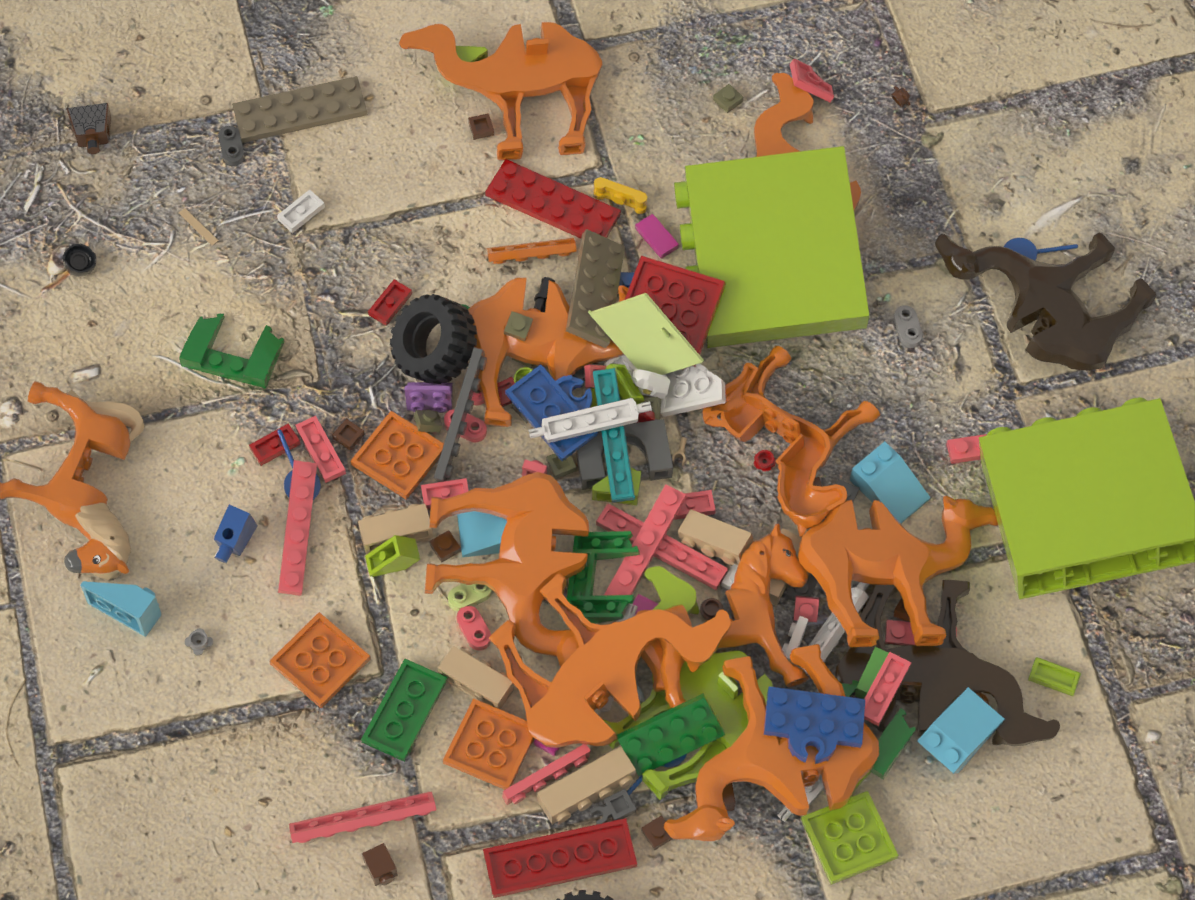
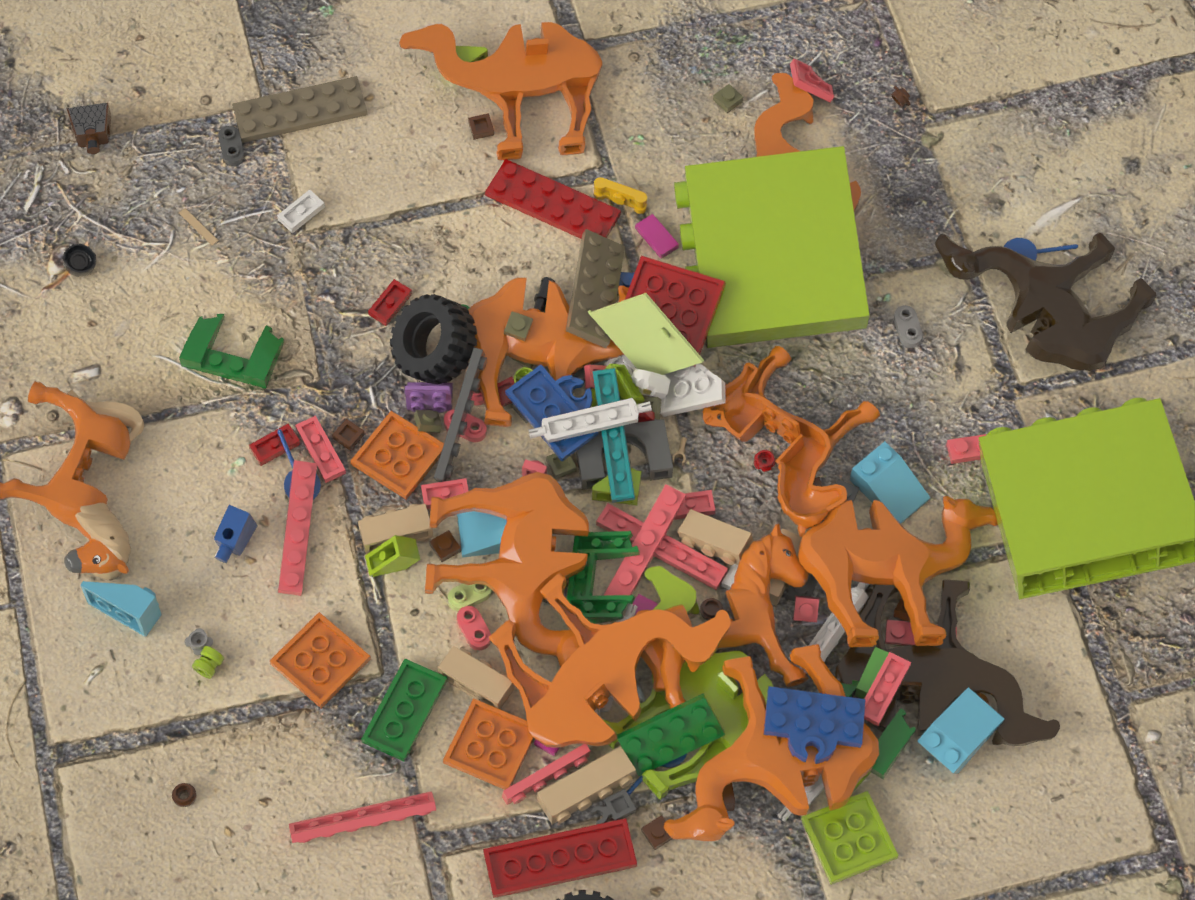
(184, 788): none -> reddish brown plate
(208, 662): none -> lime wheel
(380, 865): reddish brown brick -> none
(541, 249): orange plate -> none
(796, 632): white plate -> none
(1054, 676): lime tile -> none

